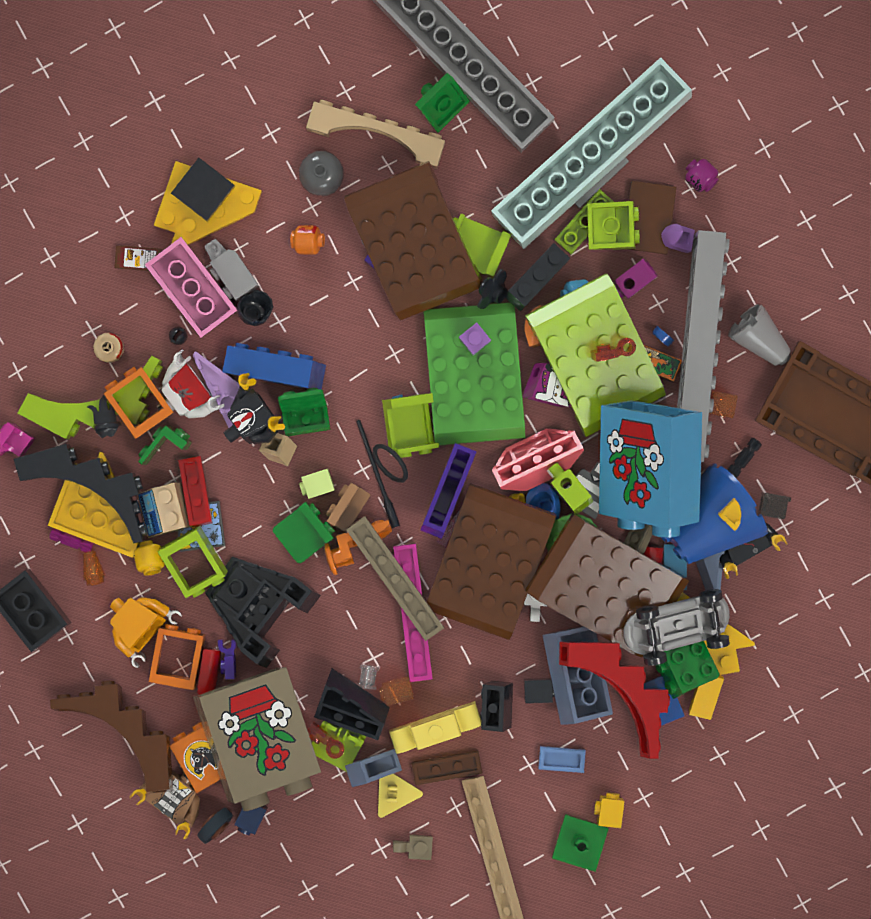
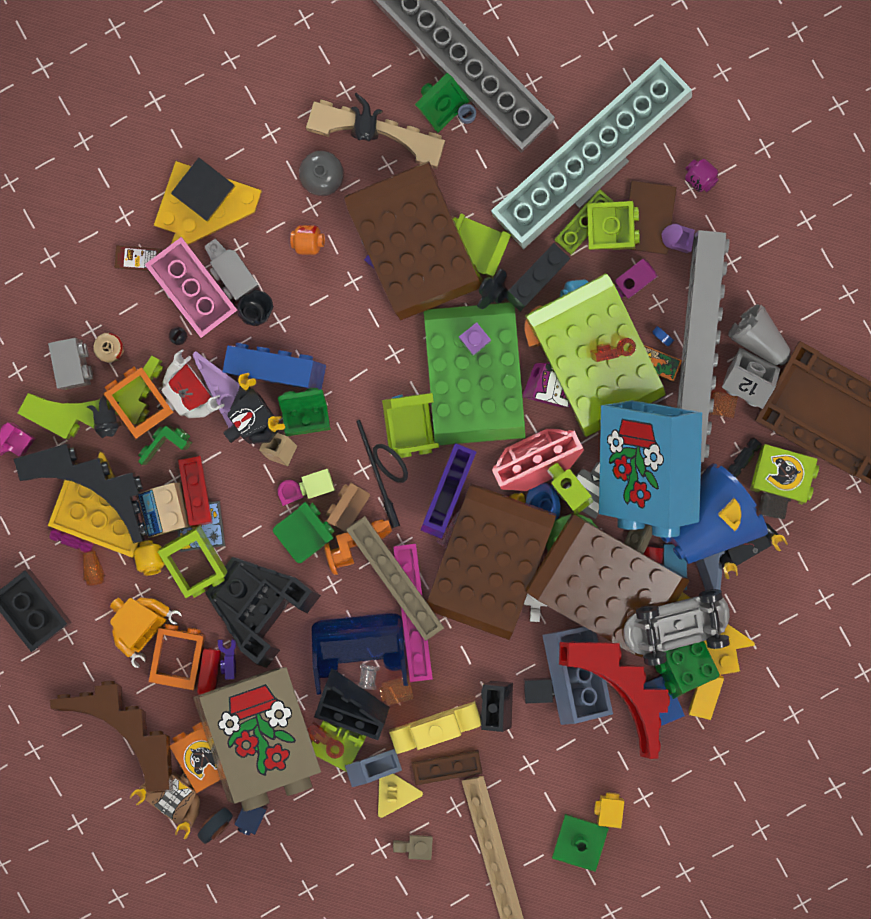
(70, 363): none -> light grey brick
(289, 492): none -> dark pink tile
(357, 641): none -> clear blue windscreen
(365, 124): none -> black piece
(464, 110): none -> sand blue hinge
(561, 759): medium blue tile -> none
(751, 378): none -> light grey brick
(784, 474): none -> lime panel

